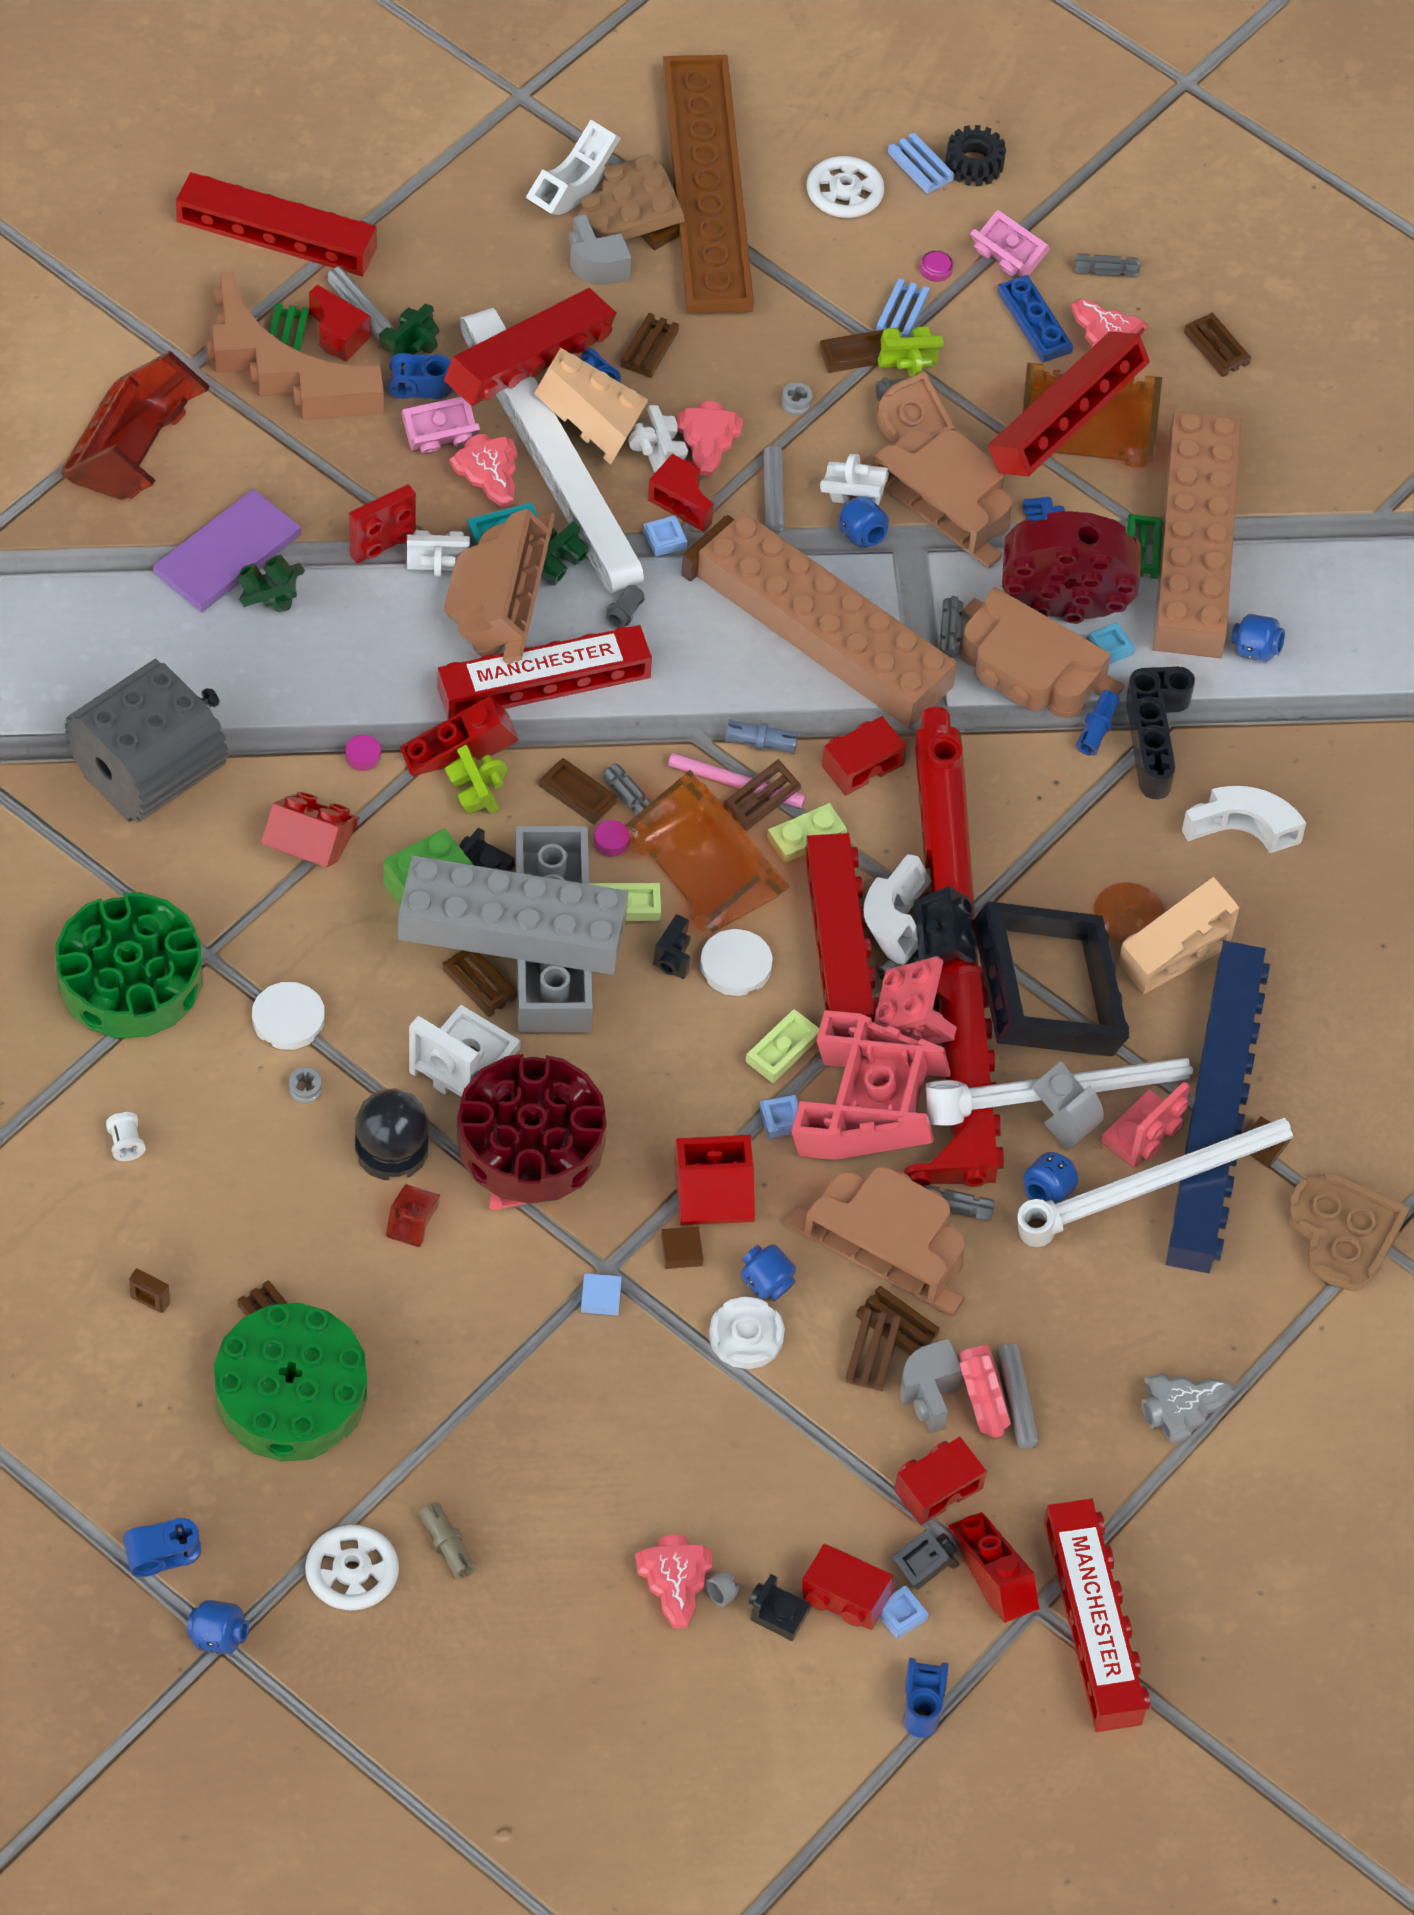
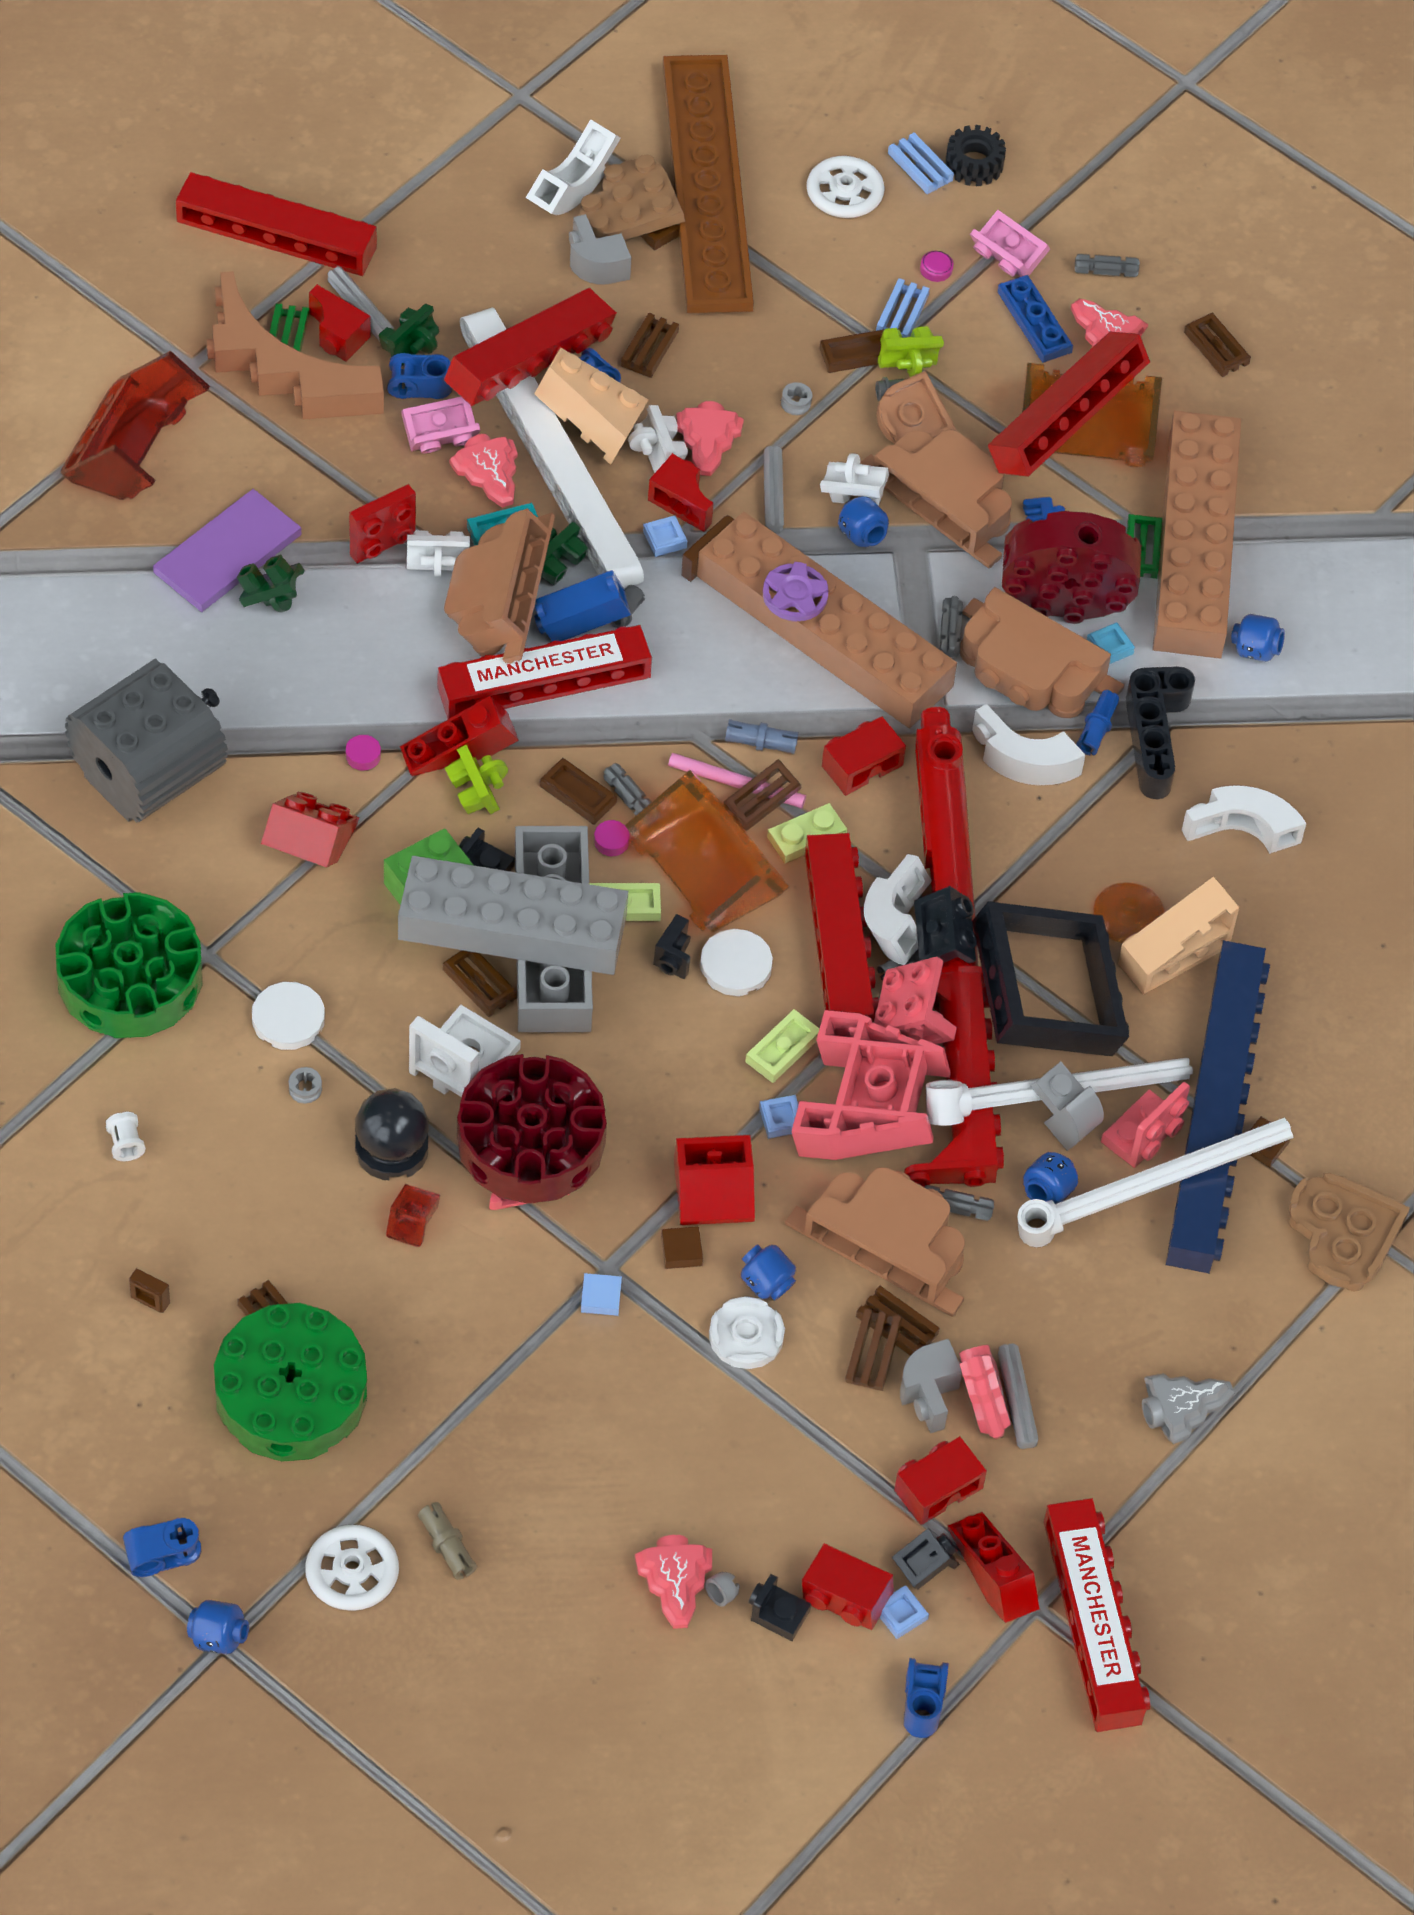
(581, 607): none -> blue brick
(795, 591): none -> medium lavender wheel
(1026, 759): none -> white arch

